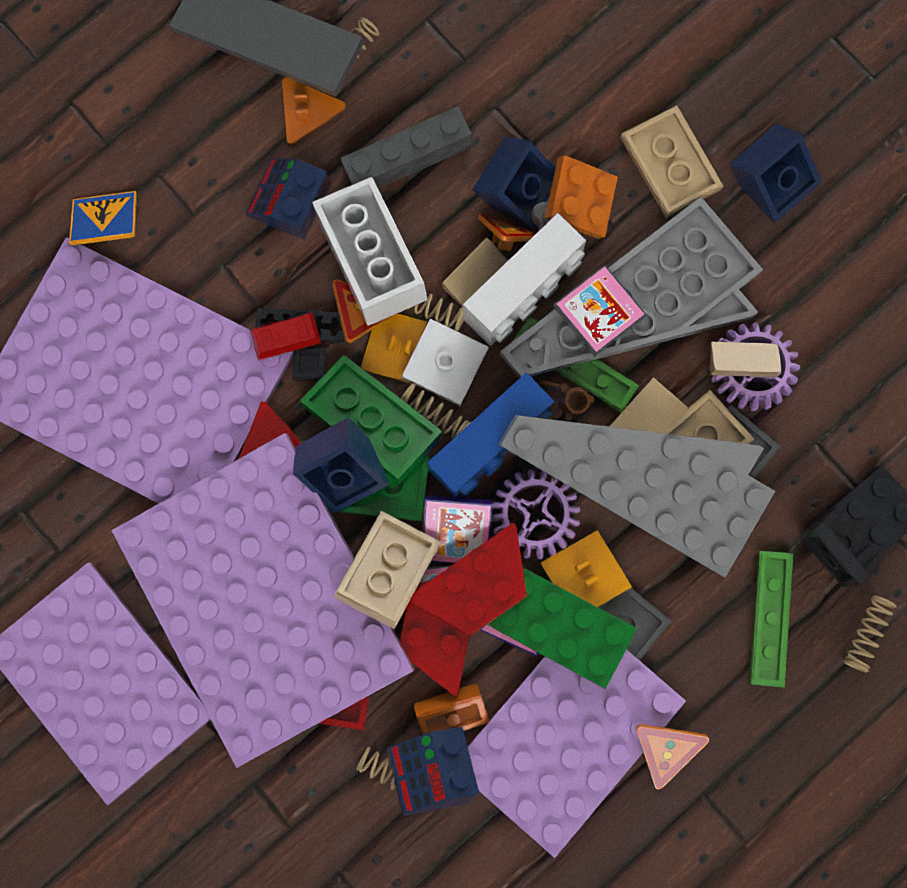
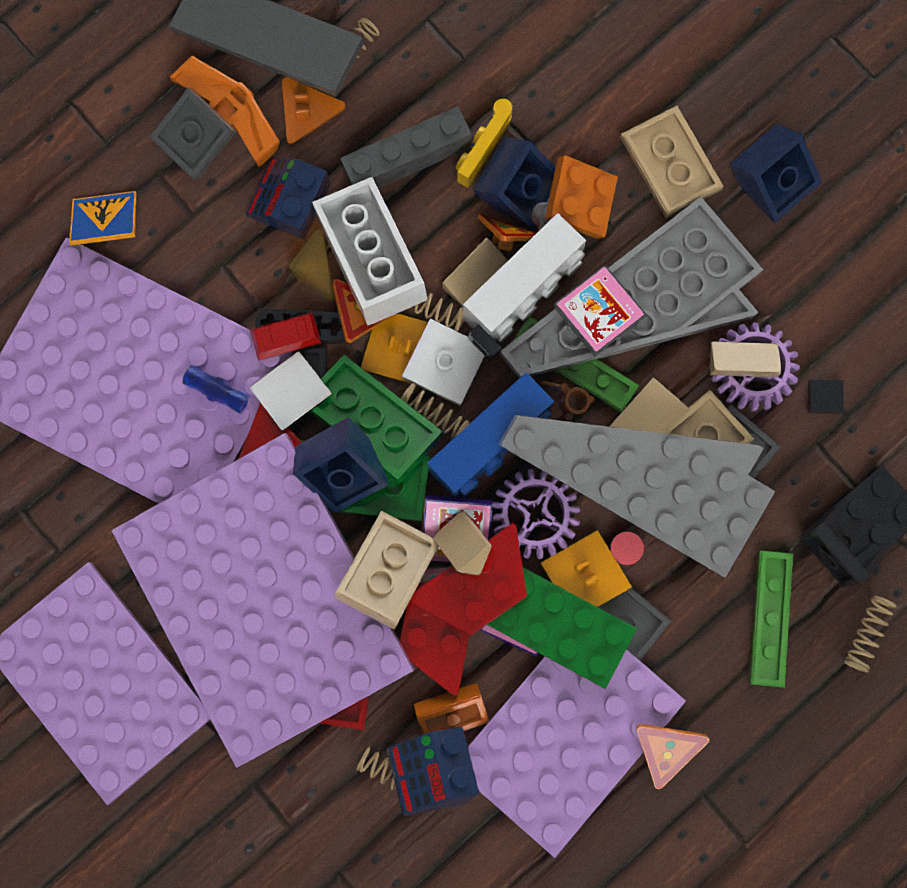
(193, 134): none -> dark grey tile
(216, 389): none -> clear blue pin
(233, 103): none -> orange plate
(290, 390): none -> white sticker
(312, 266): none -> clear yellow slope
(463, 544): none -> tan slope
(484, 342): none -> black tile
(485, 142): none -> yellow plate
(627, 548): none -> coral tile
(825, 396): none -> black tile

